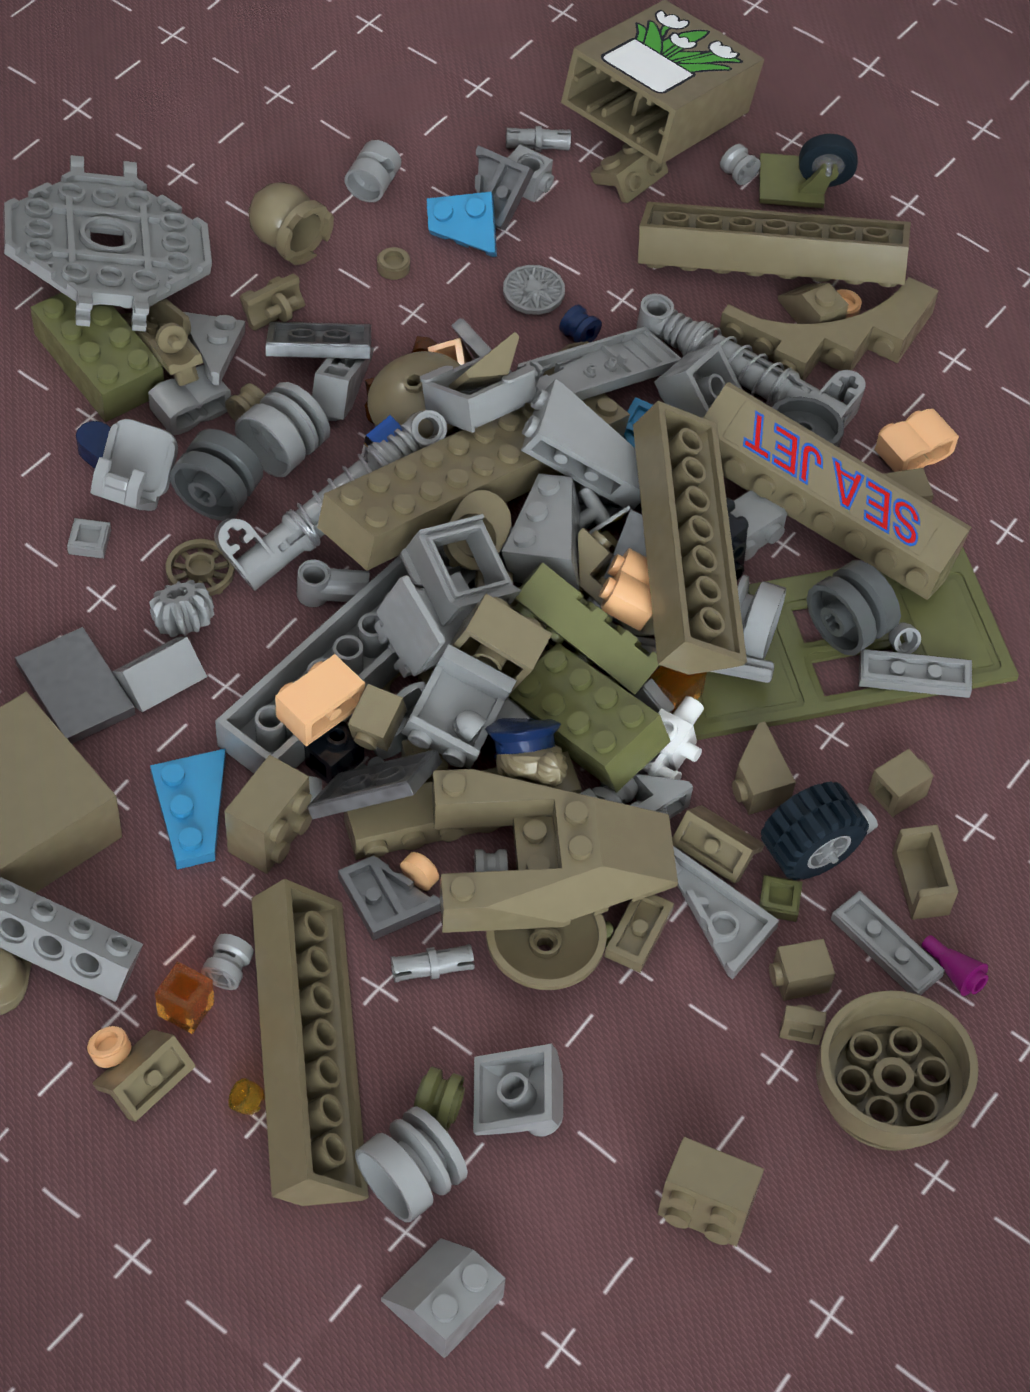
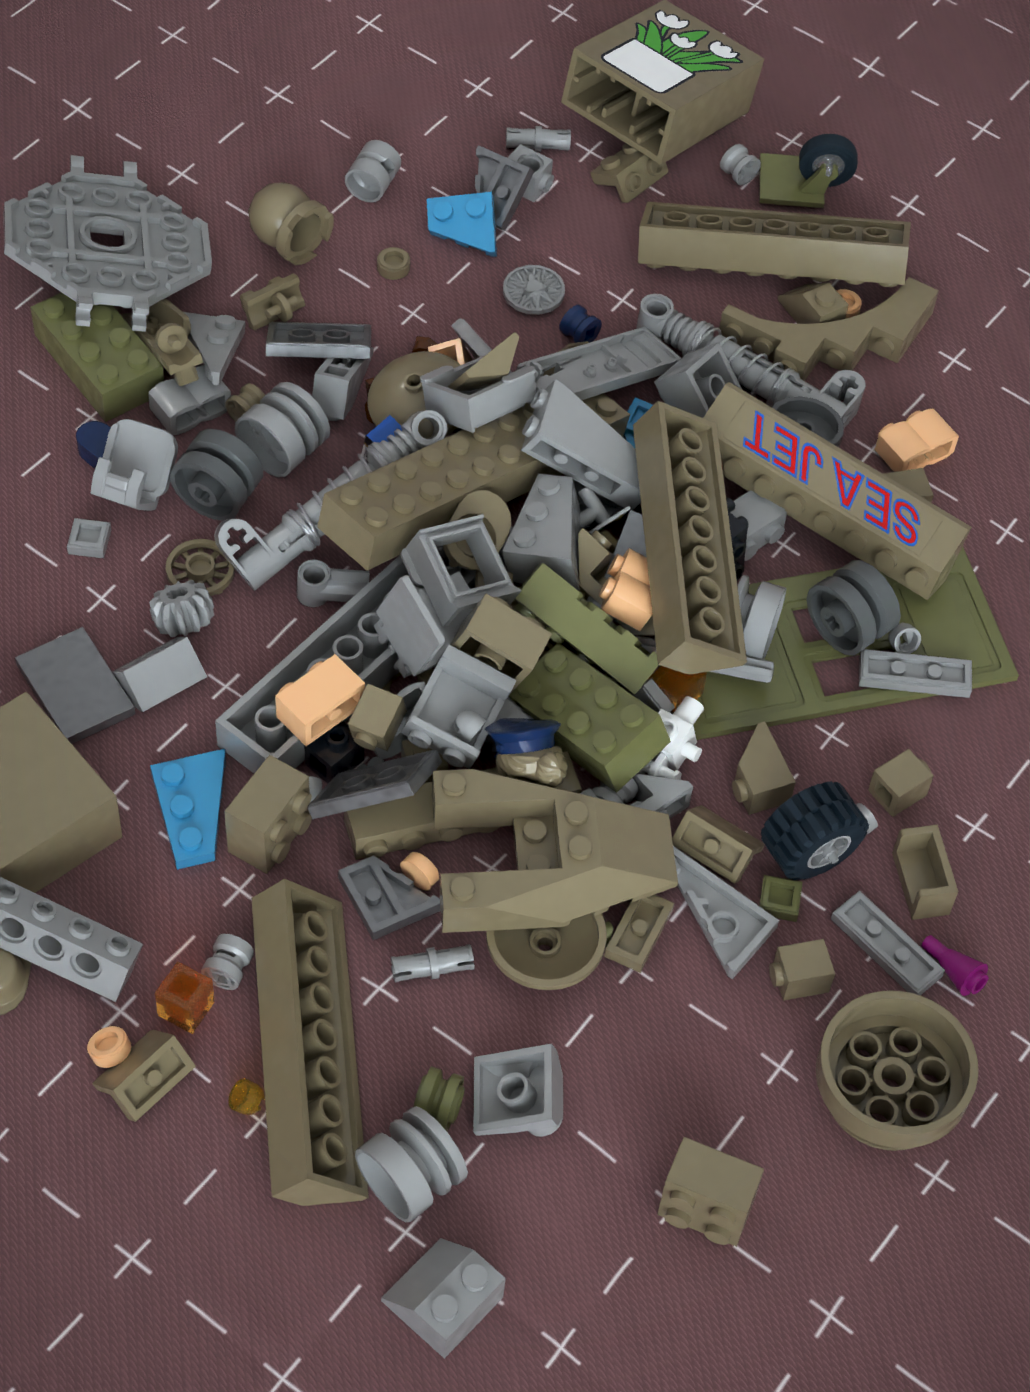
(490, 861): light grey wheel -> none
(802, 1024): dark tan plate -> none

